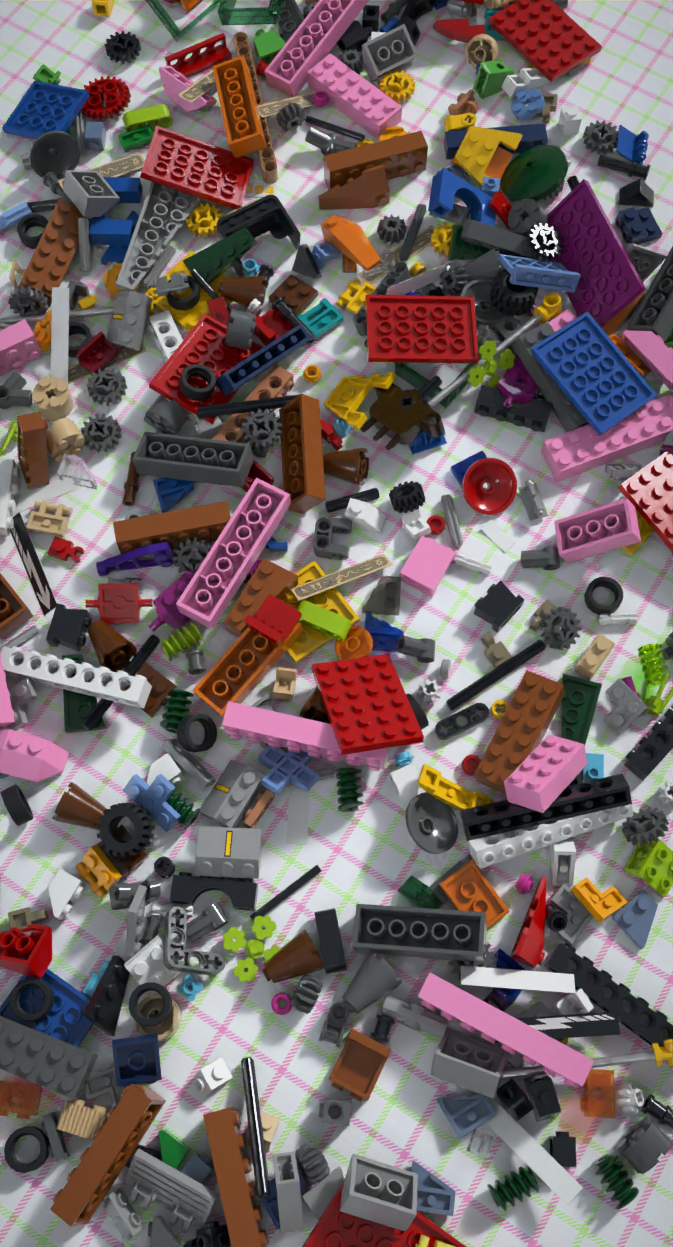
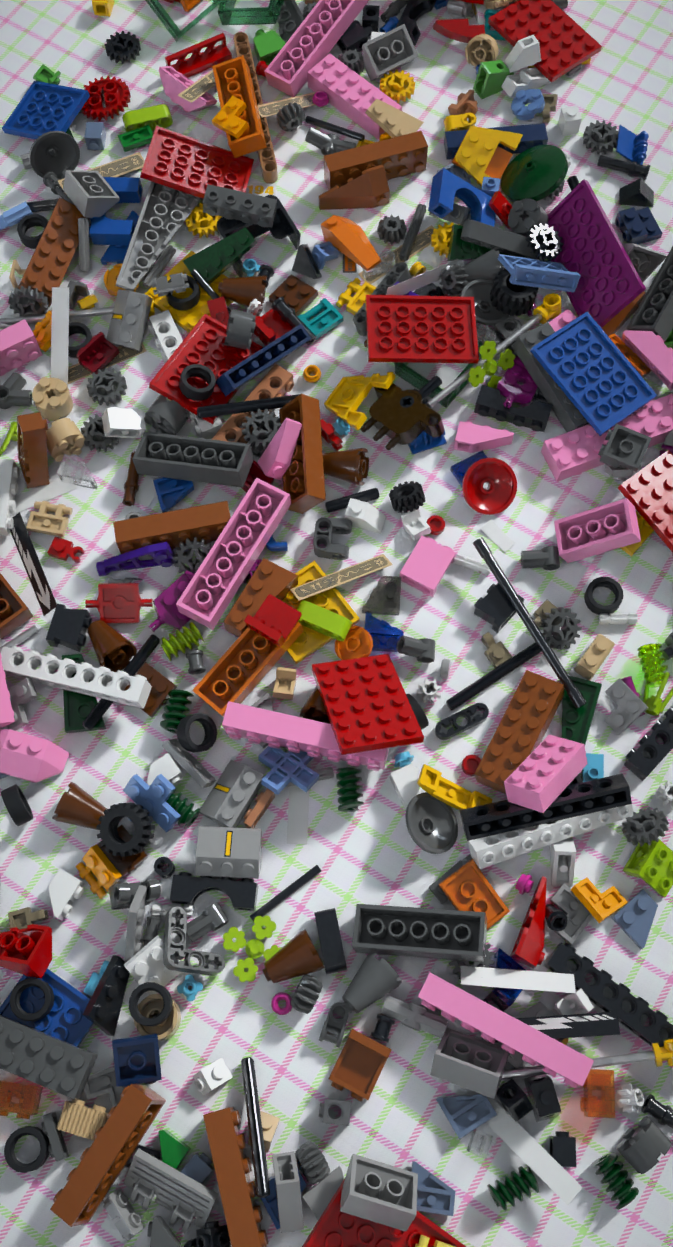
(80, 133): light grey axle -> none
(123, 422): none -> white brick
(228, 118): none -> light orange plate
(239, 206): none -> dark grey brick
(280, 450): none -> bright pink slope
(392, 120): none -> tan wing
(419, 894): clear green slope -> none
(452, 521): light grey axle -> none
(476, 438): none -> bright pink slope
(499, 703): yellow bush -> none
(524, 54): none -> white slope
(532, 500): light grey hinge -> none
(572, 691): none -> black piece
(624, 448): none -> dark grey plate

